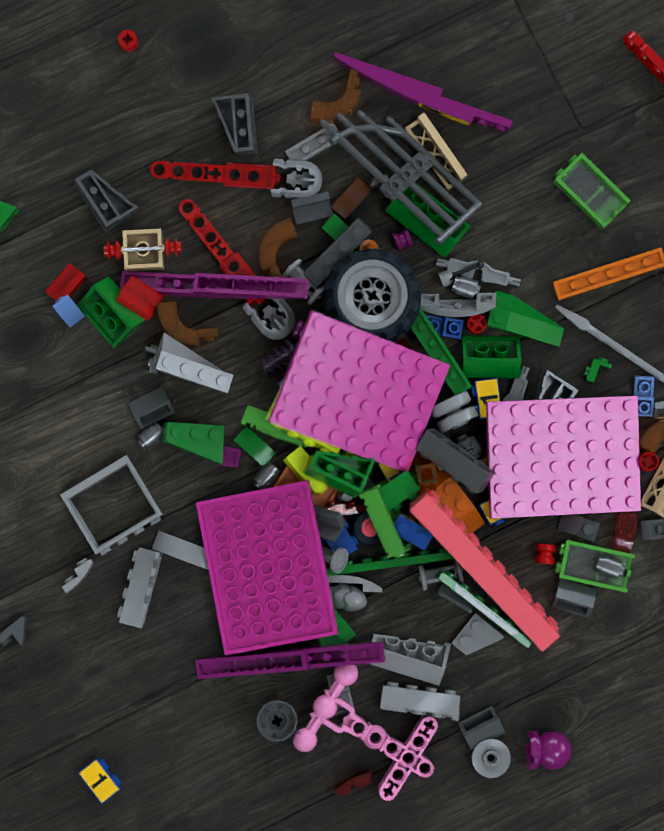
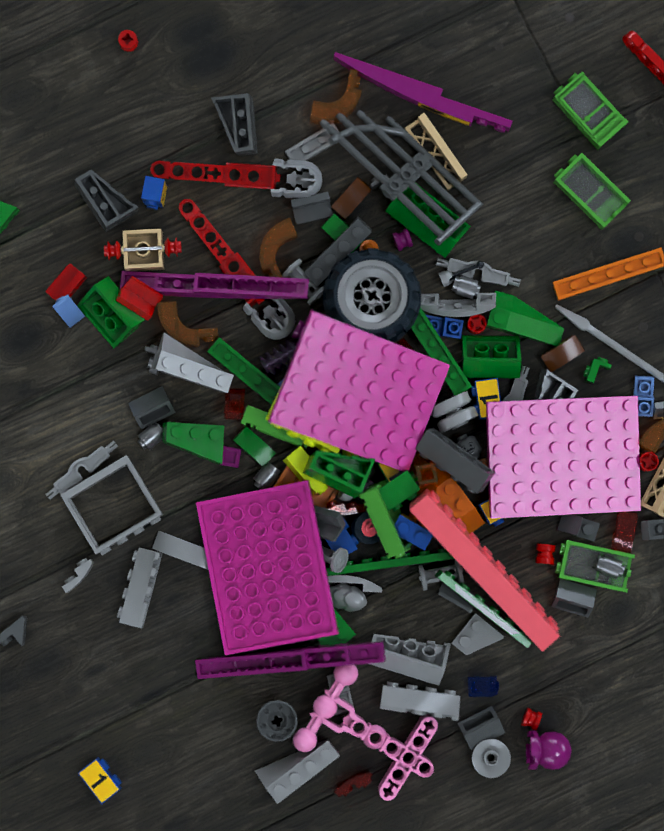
(73, 476): none -> light grey piece
(154, 192): none -> blue brick
(234, 404): none -> clear red slope
(244, 370): none -> green plate
(293, 771): none -> light grey wedge
(483, 686): none -> clear blue bracket
(531, 718): none -> red wheel
(563, 353): none -> reddish brown slope
(589, 110): none -> bright green door

